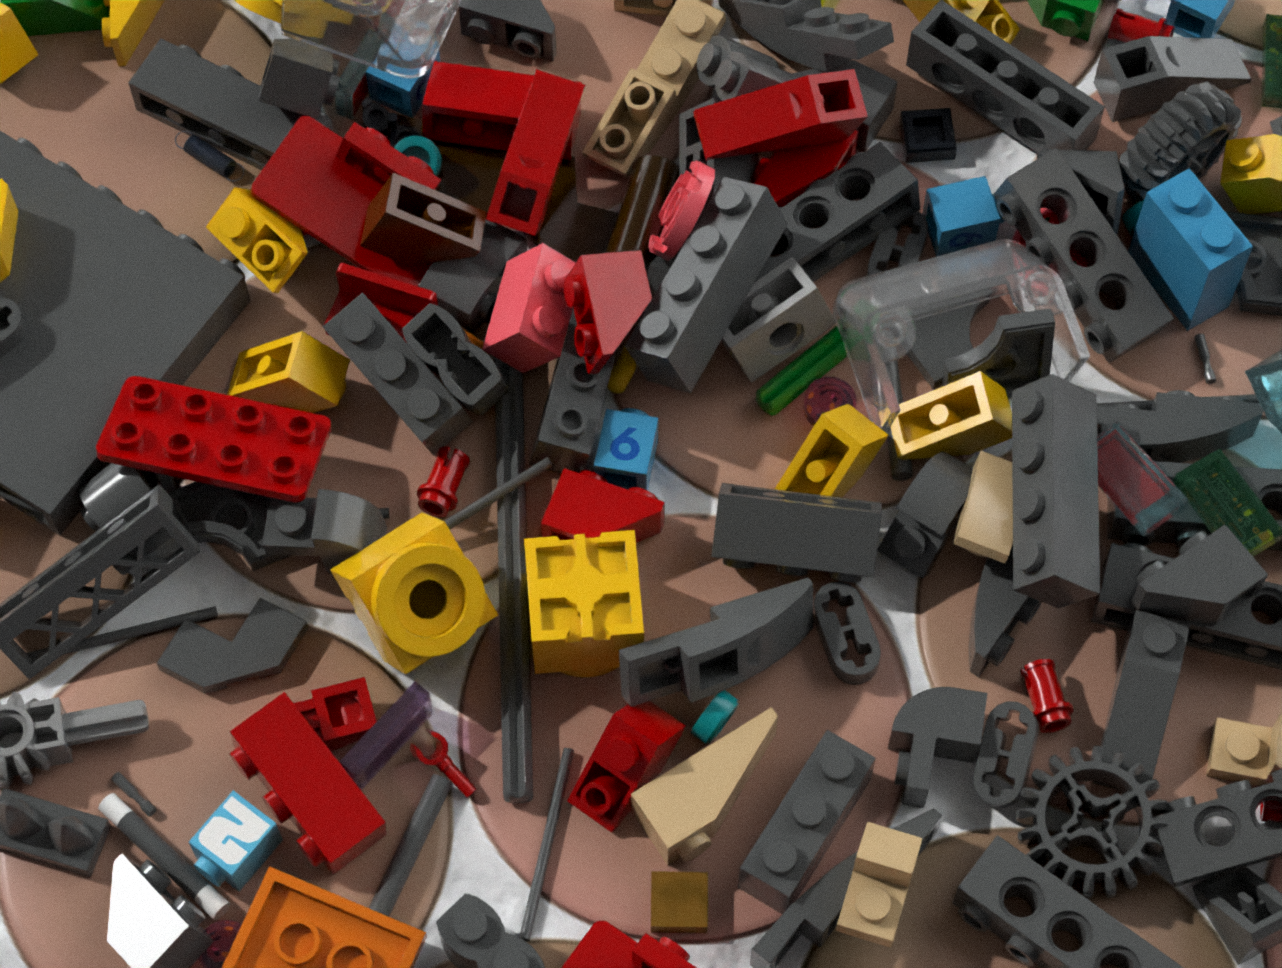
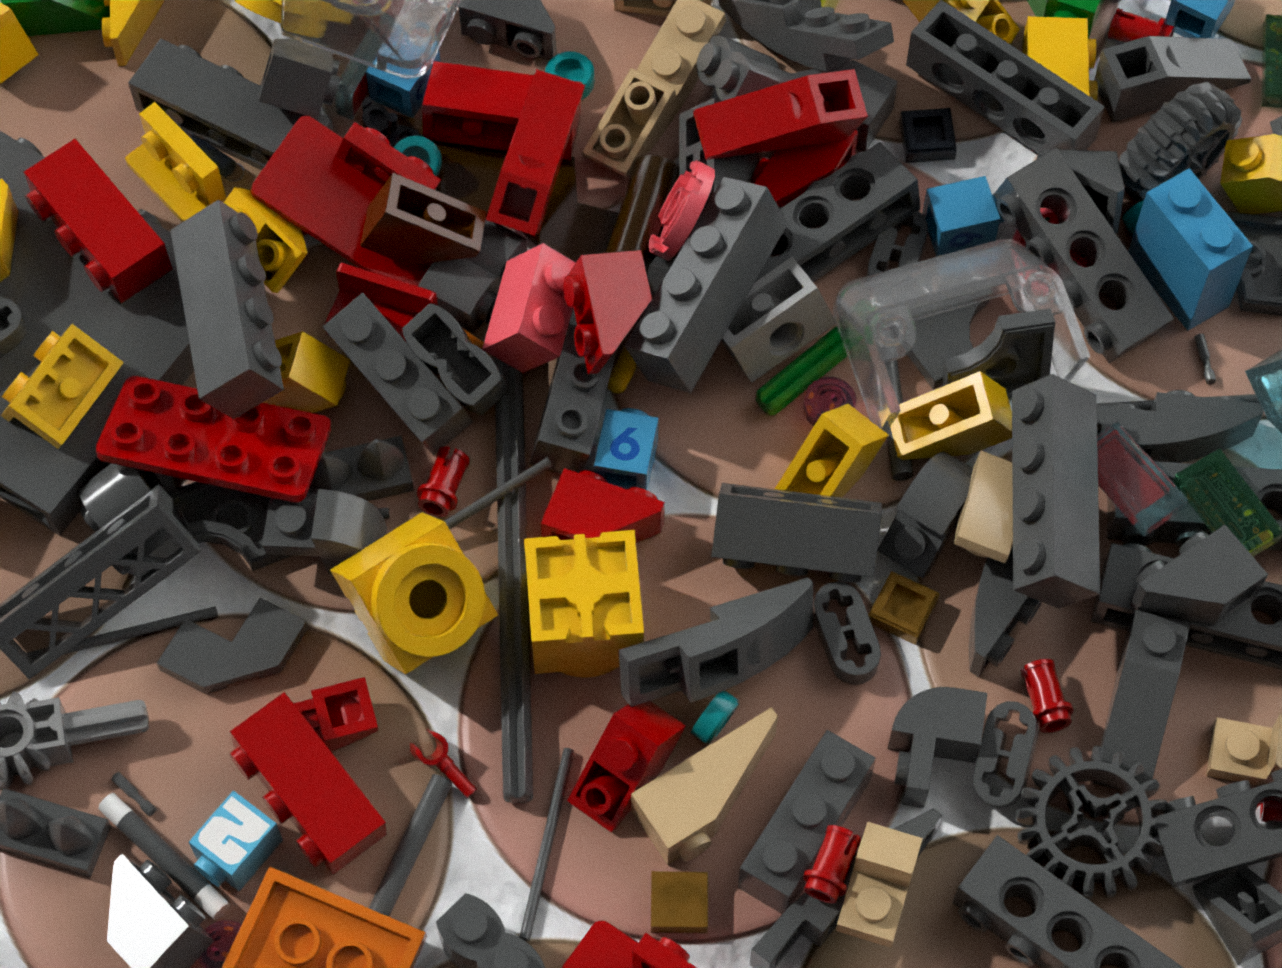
(62, 386): none -> yellow bracket
(96, 222): none -> red brick
(174, 166): none -> yellow bracket
(226, 310): none -> dark grey brick
(365, 470): none -> dark grey tile
(388, 735): clear purple tile -> none
(573, 67): none -> teal tile
(832, 864): none -> red pin
(903, 607): none -> pearl gold tile
(1063, 49): none -> yellow slope

